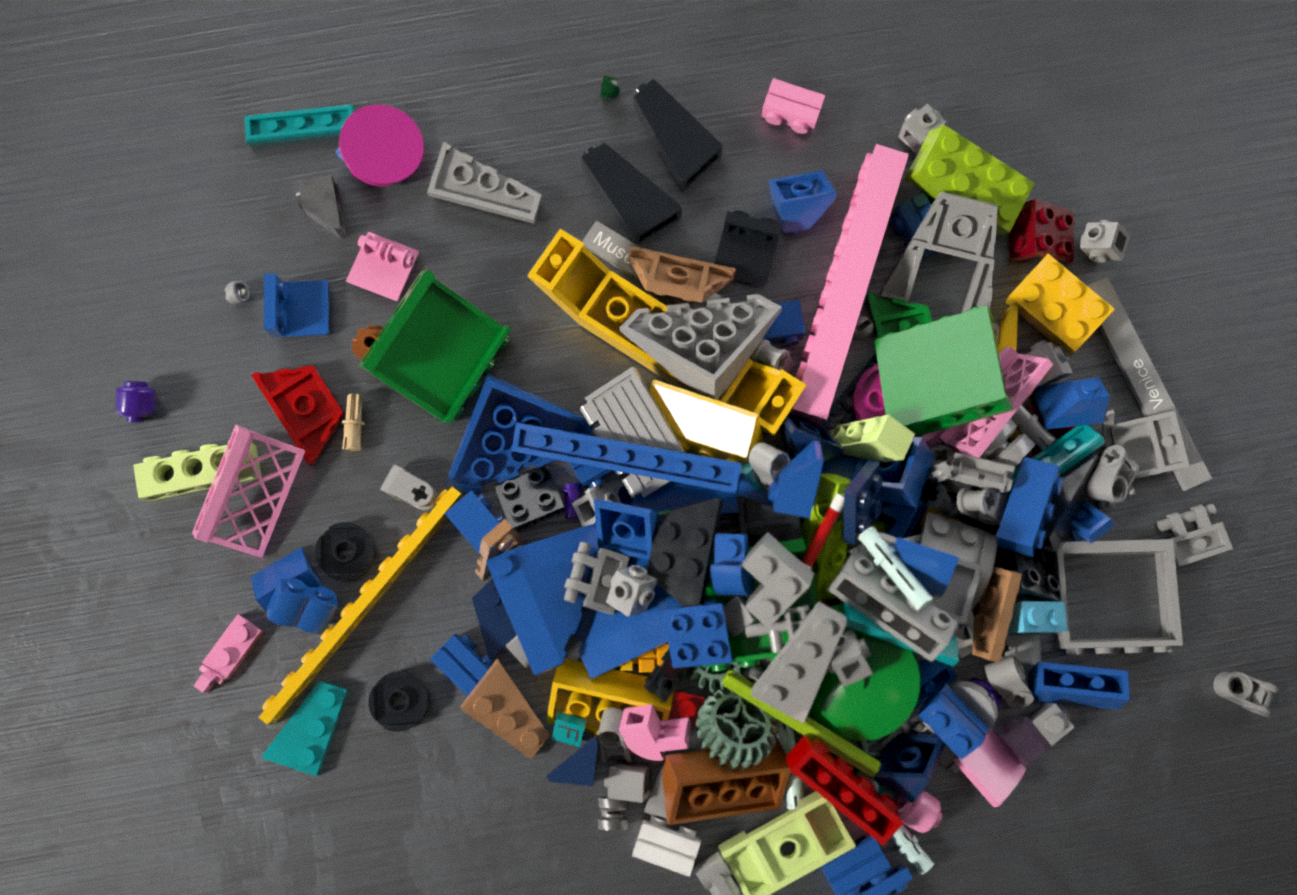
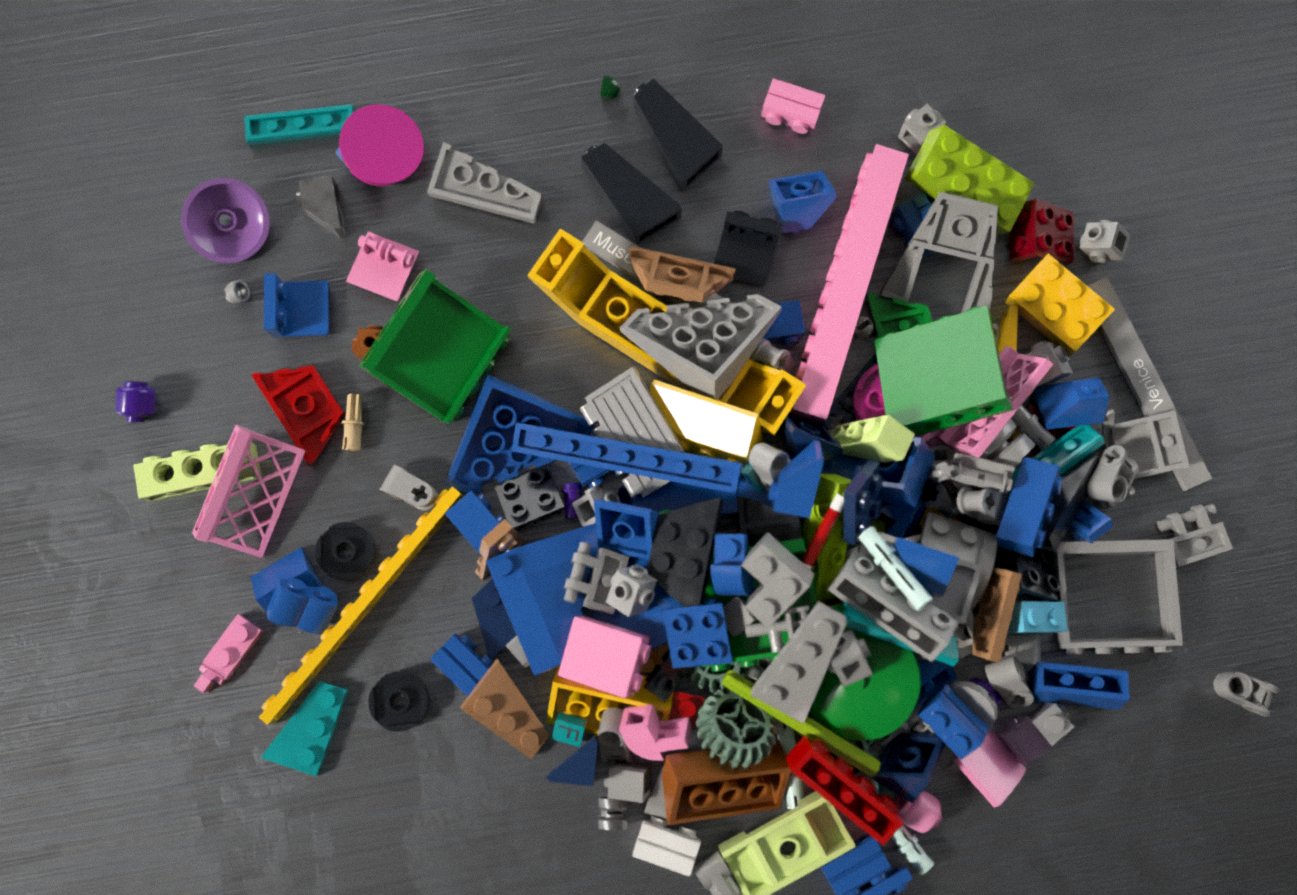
(225, 242): none -> medium lavender dish
(605, 656): none -> bright pink brick

